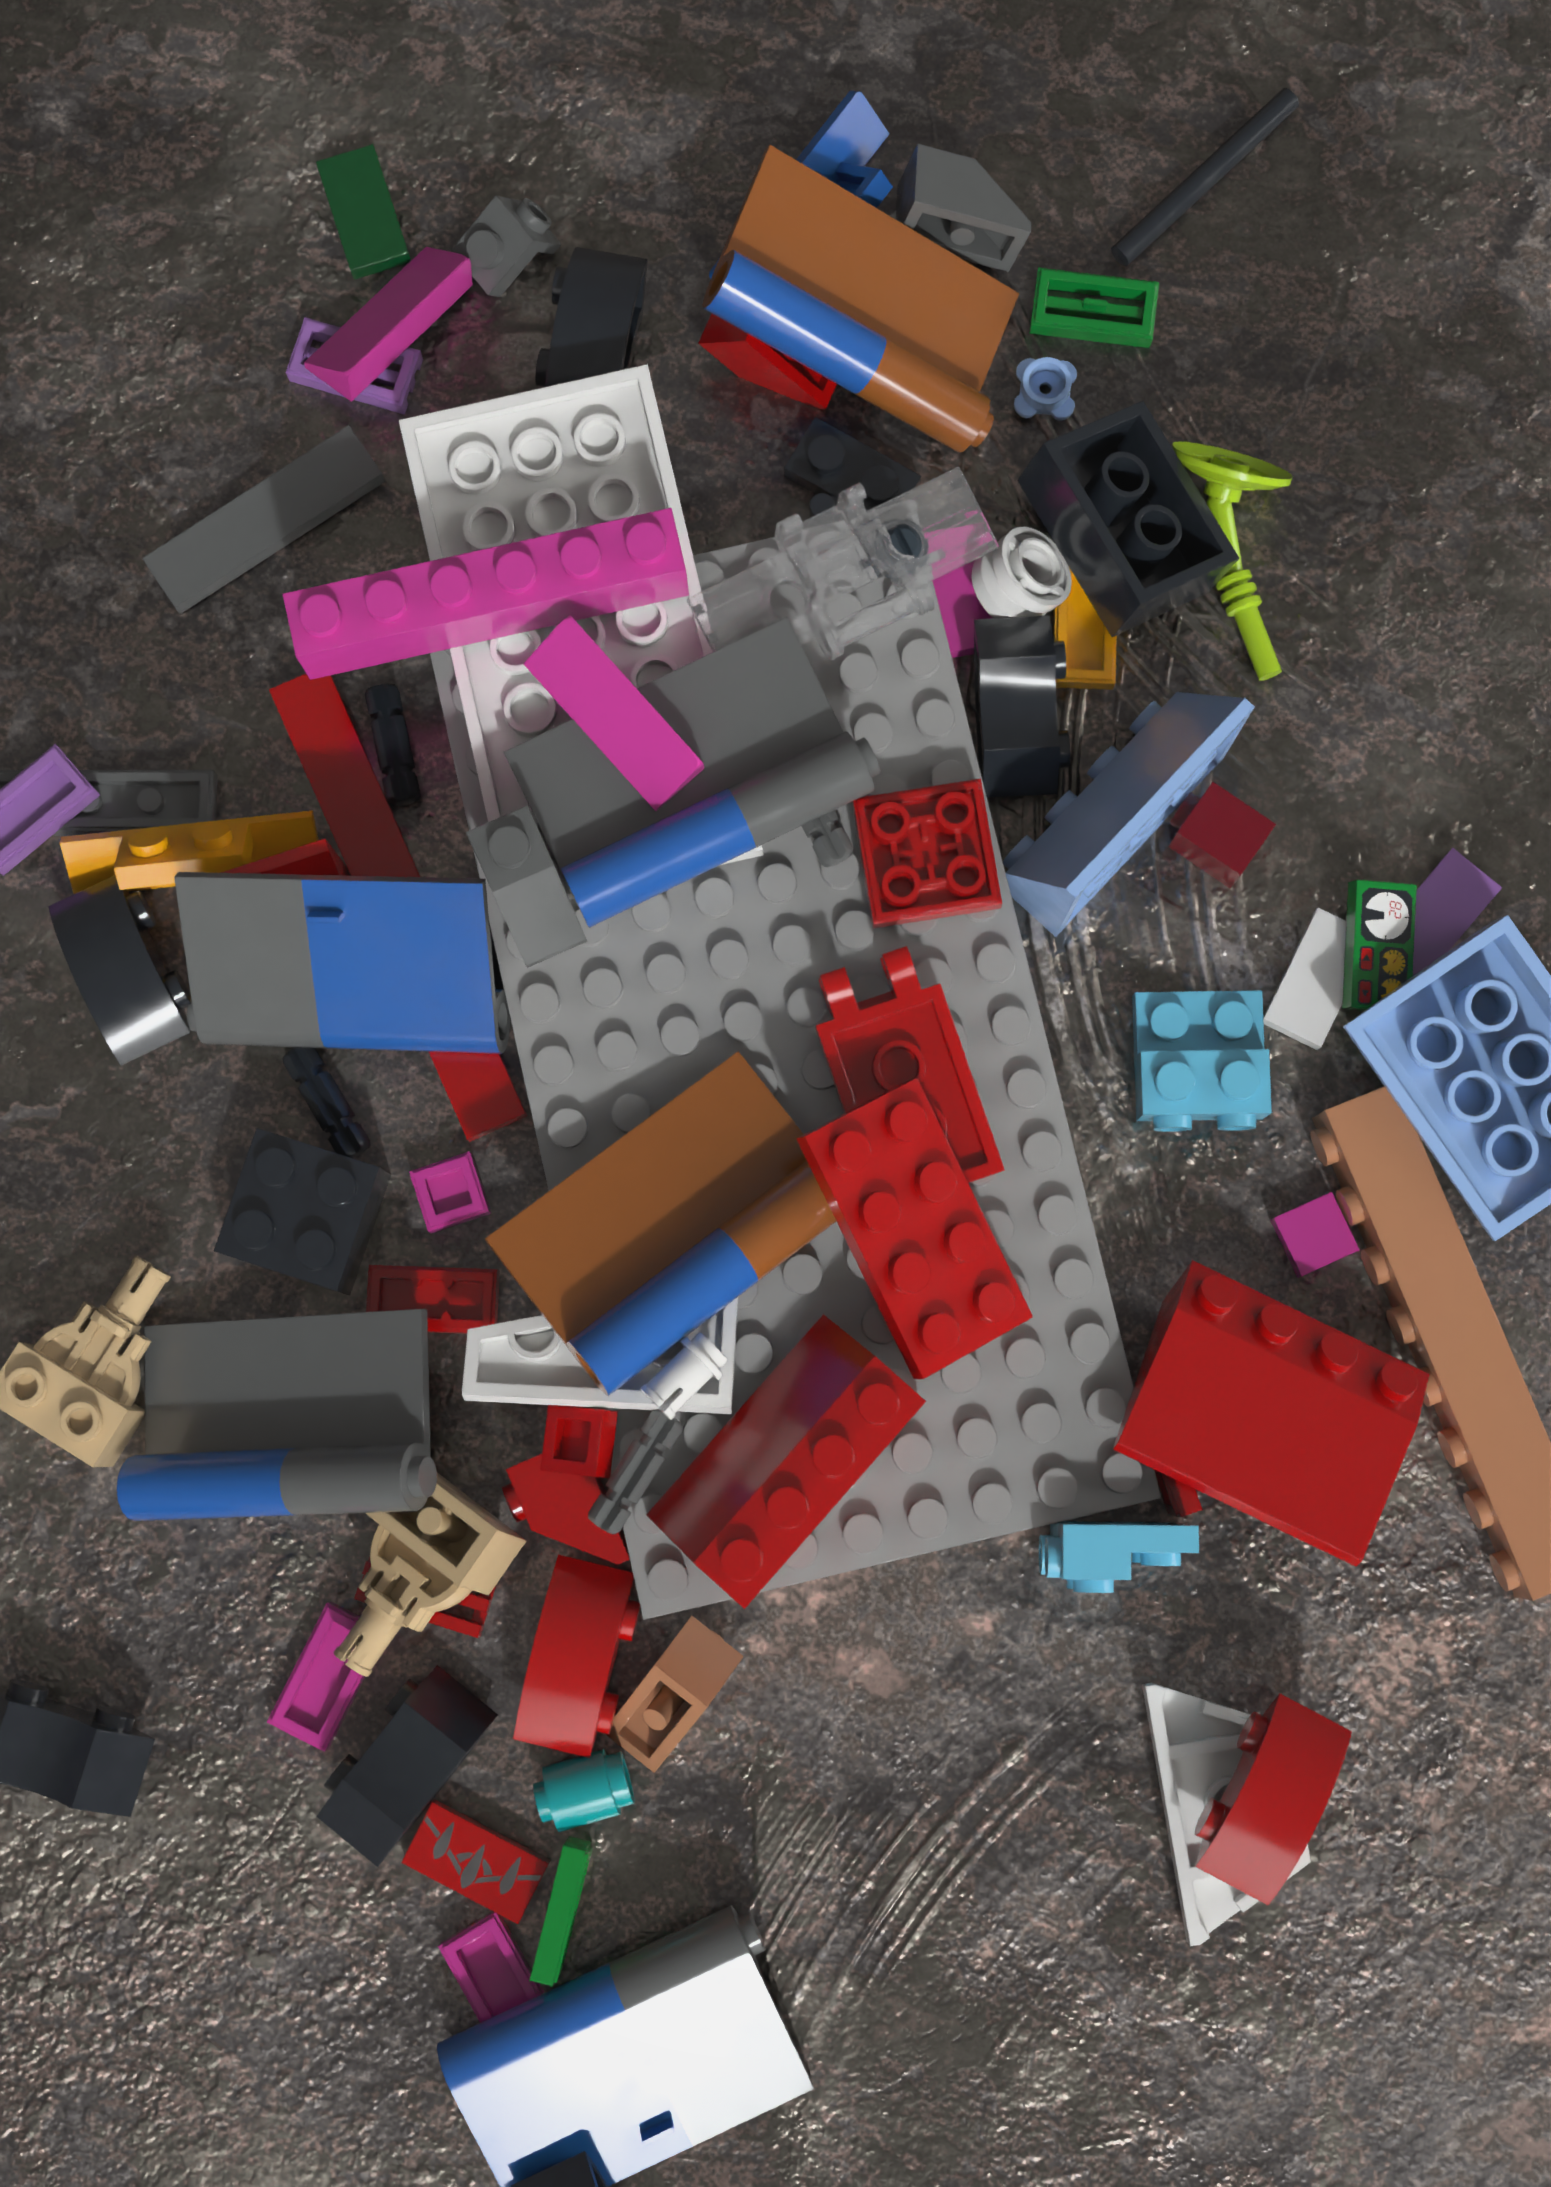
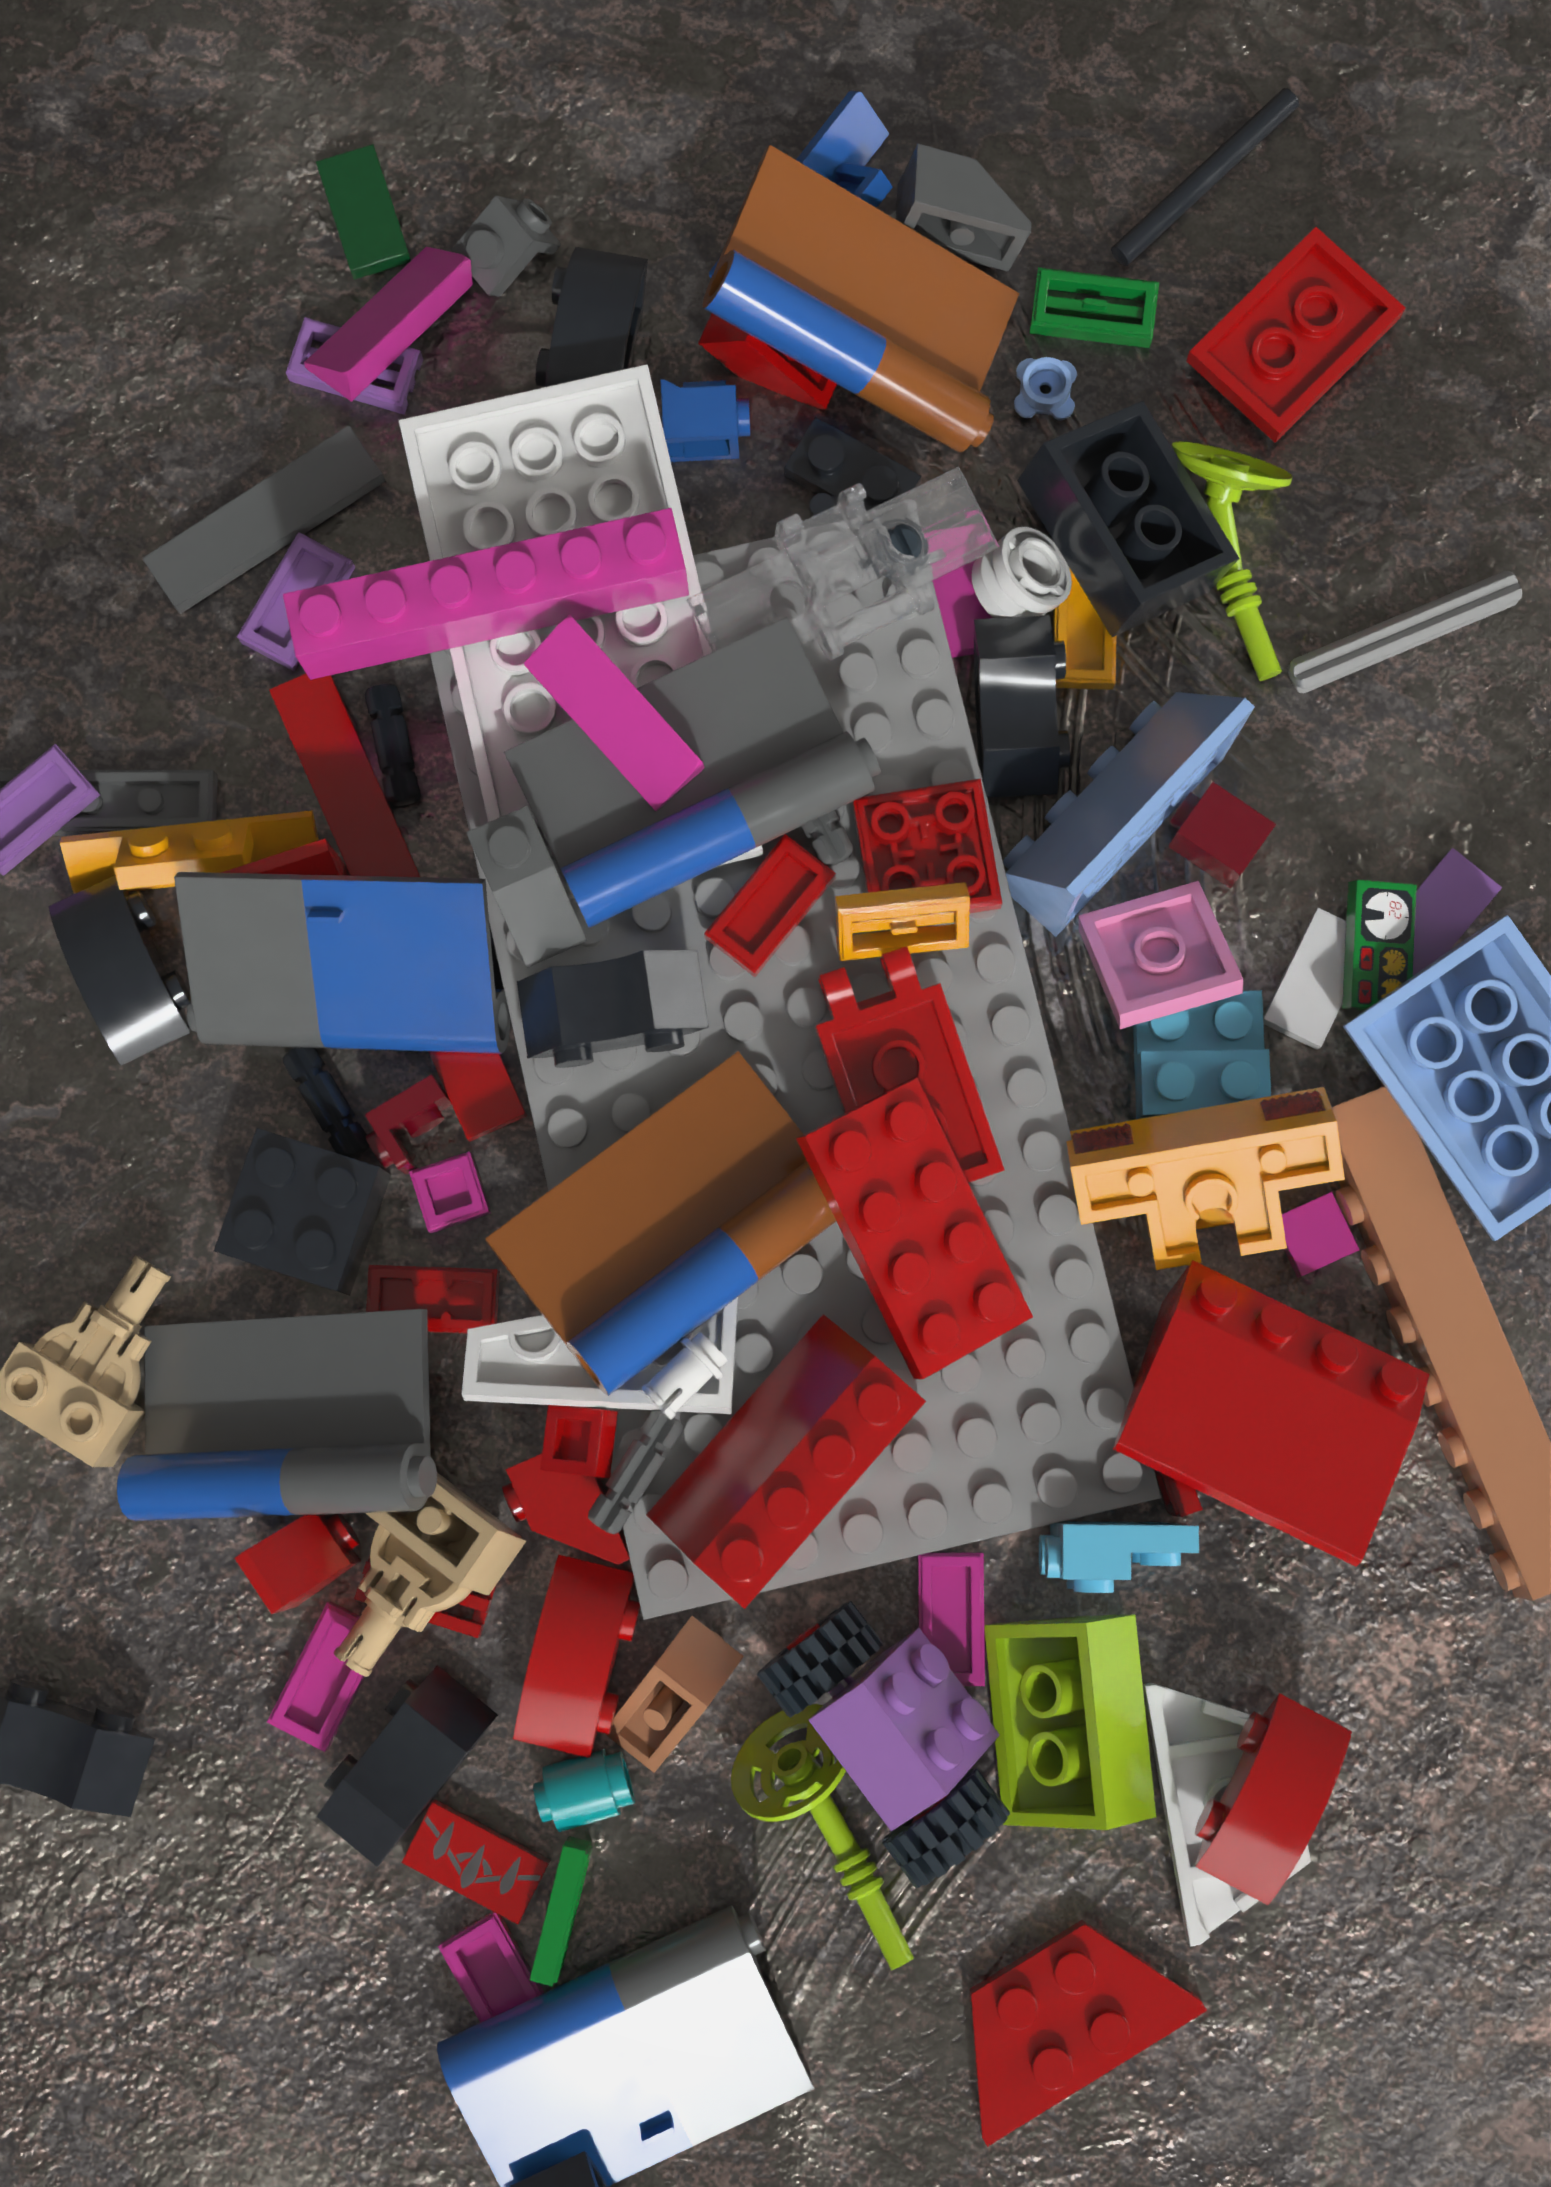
(300, 1560): none -> red slope
(302, 567): none -> medium lavender tile
(410, 1111): none -> dark red bracket
(612, 1006): none -> black brick
(703, 420): none -> blue window
(770, 905): none -> red tile
(814, 1784): none -> lime dish
(899, 1733): none -> brick
(902, 913): none -> light orange tile
(954, 1610): none -> dark pink tile
(1064, 2022): none -> red wing
(1070, 1722): none -> lime slope
(1160, 954): none -> bright pink plate
(1207, 1170): none -> light orange piece
(1295, 334): none -> red plate
(1404, 631): none -> light grey axle

